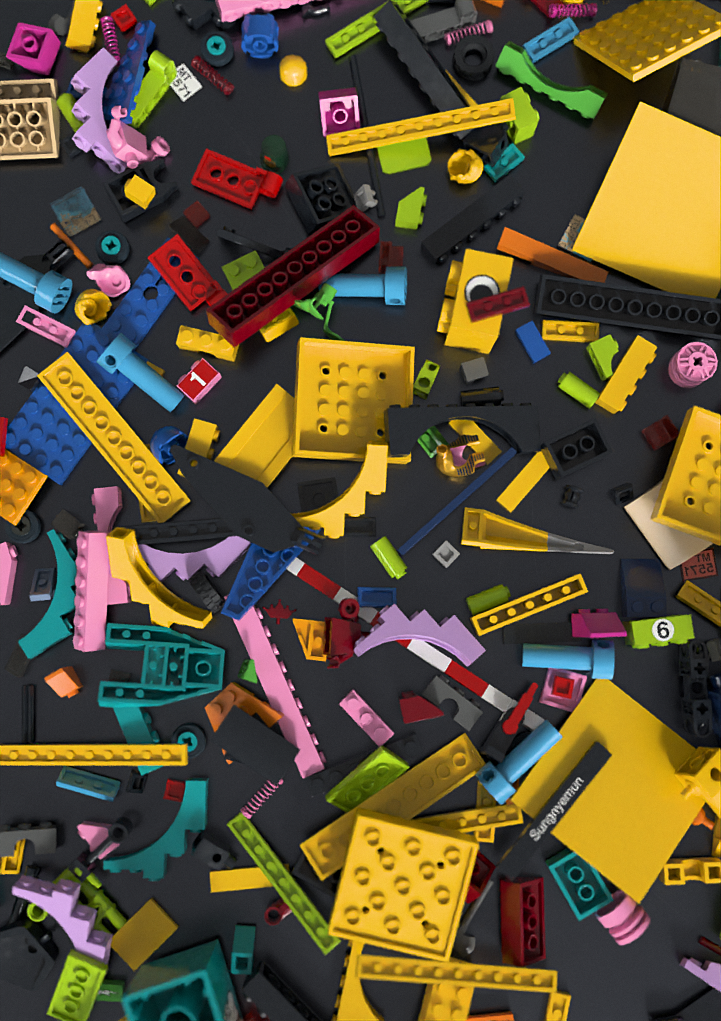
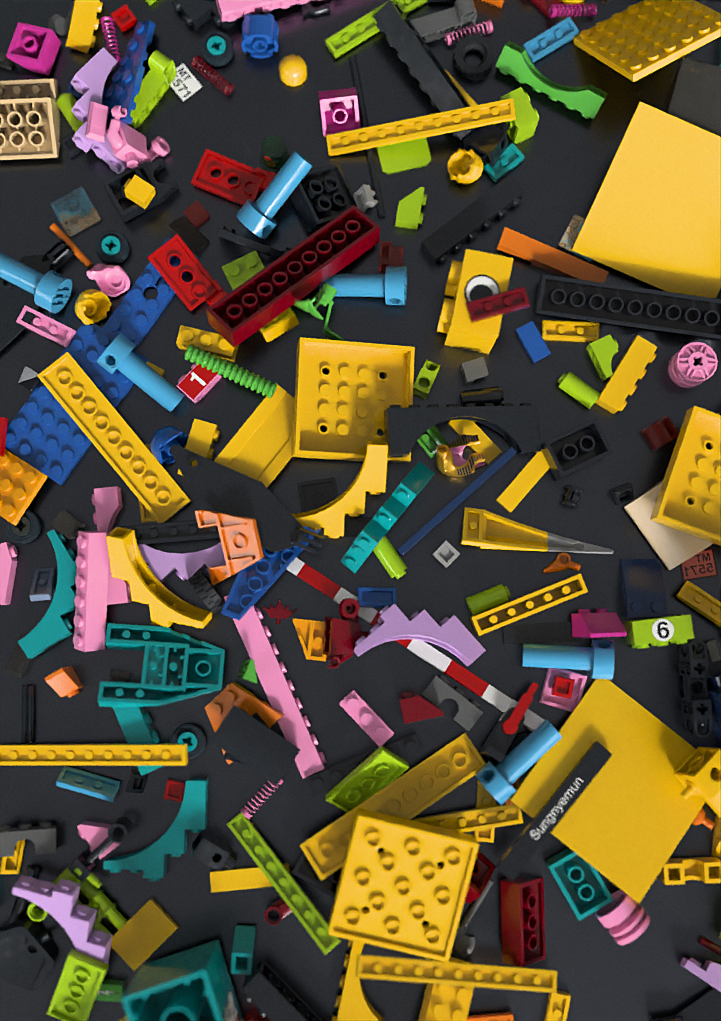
(97, 121): none -> bright pink tile
(231, 371): none -> bright green piece
(238, 539): none -> orange wing
(259, 215): none -> dark azure piece
(386, 516): none -> teal arch
(562, 563): none -> orange animal

